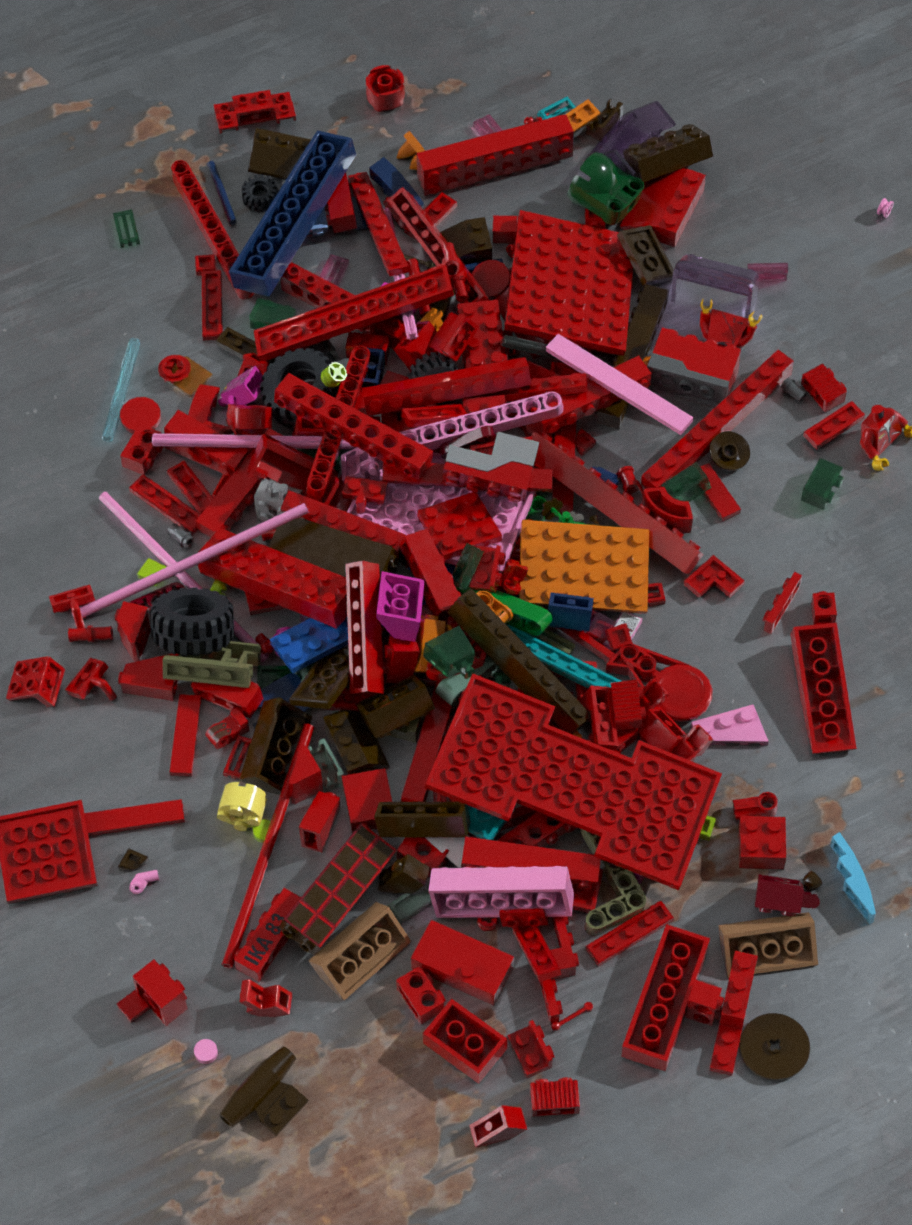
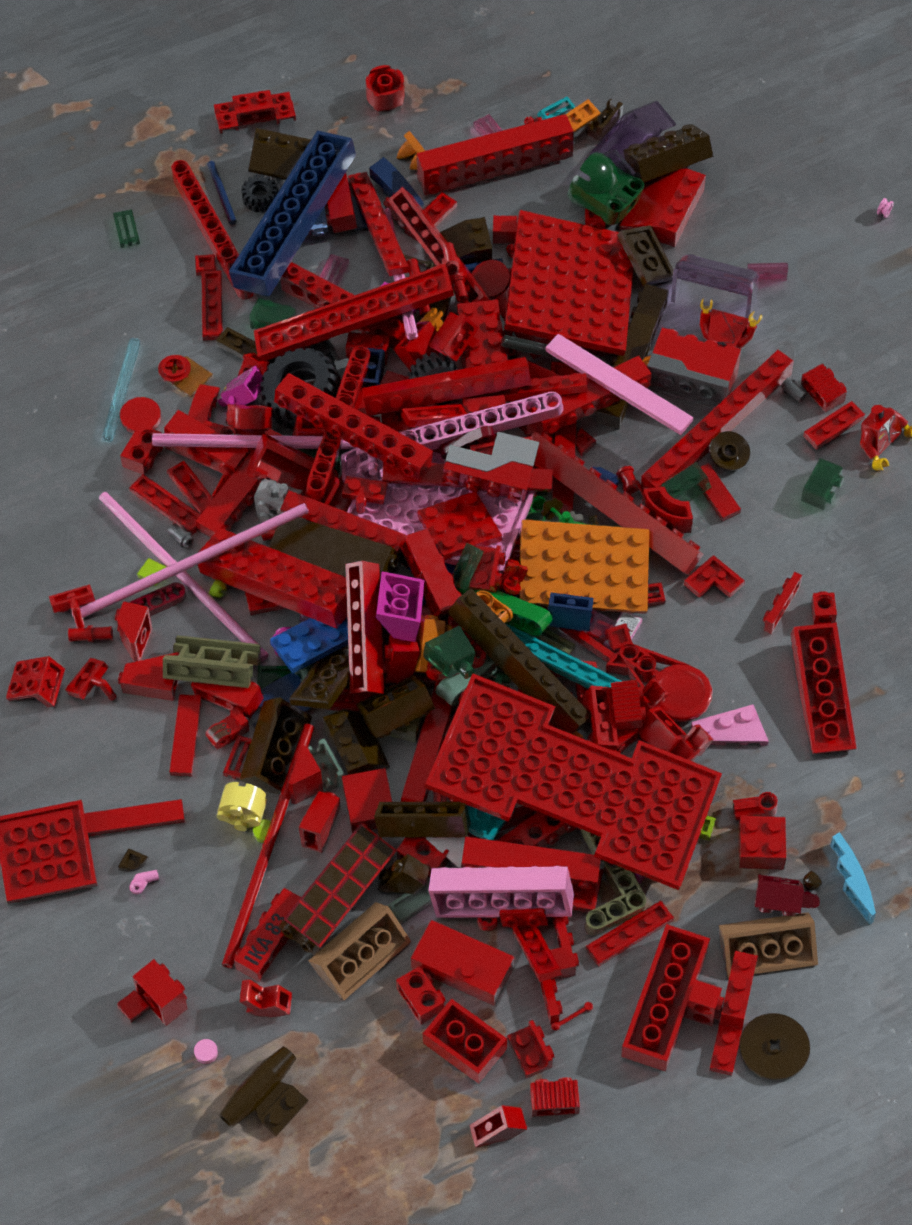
(192, 621): black tyre -> none
(264, 643): red arm -> none
(339, 374): lime wheel -> none

